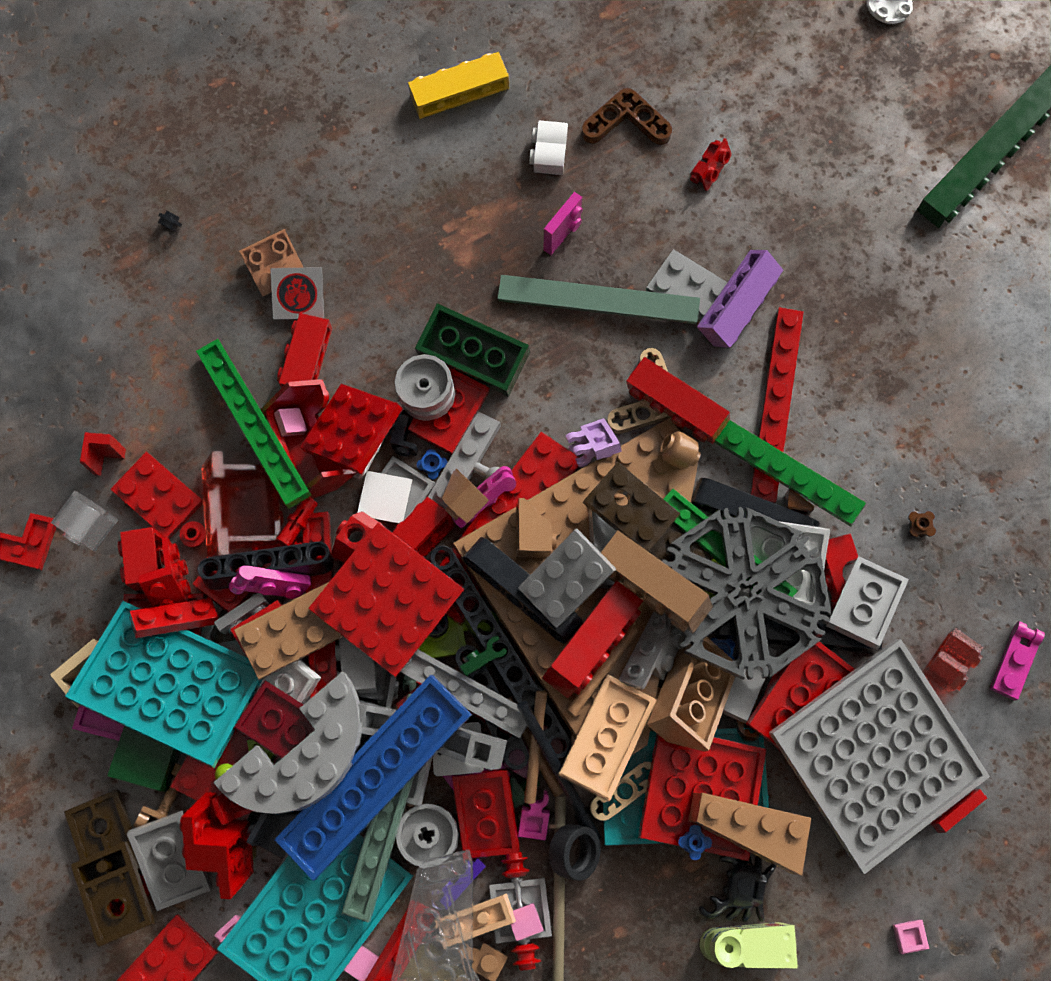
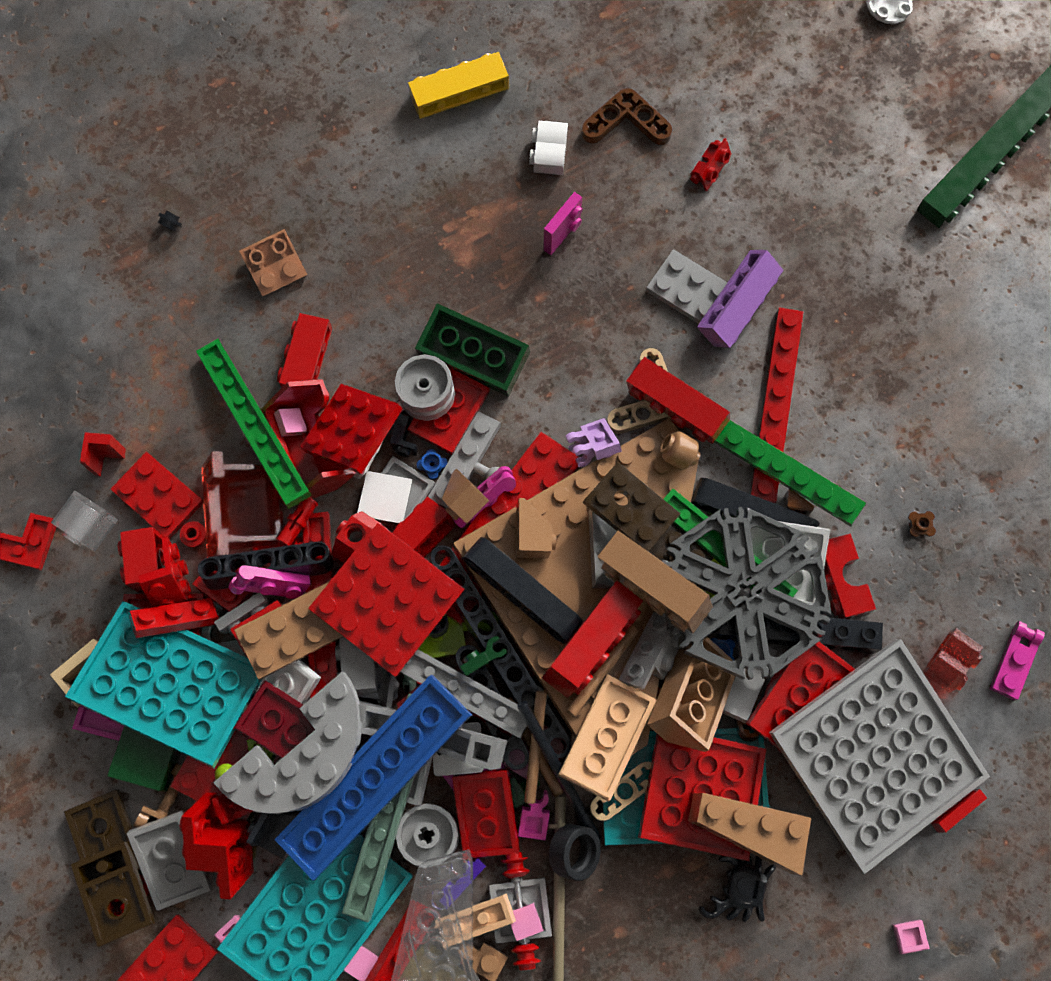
(297, 292): tile -> none
(567, 578): light grey plate -> none
(599, 299): sand green tile -> none
(686, 842): blue plate -> none
(751, 945): yellowish green piece -> none
(867, 603): light grey plate -> none

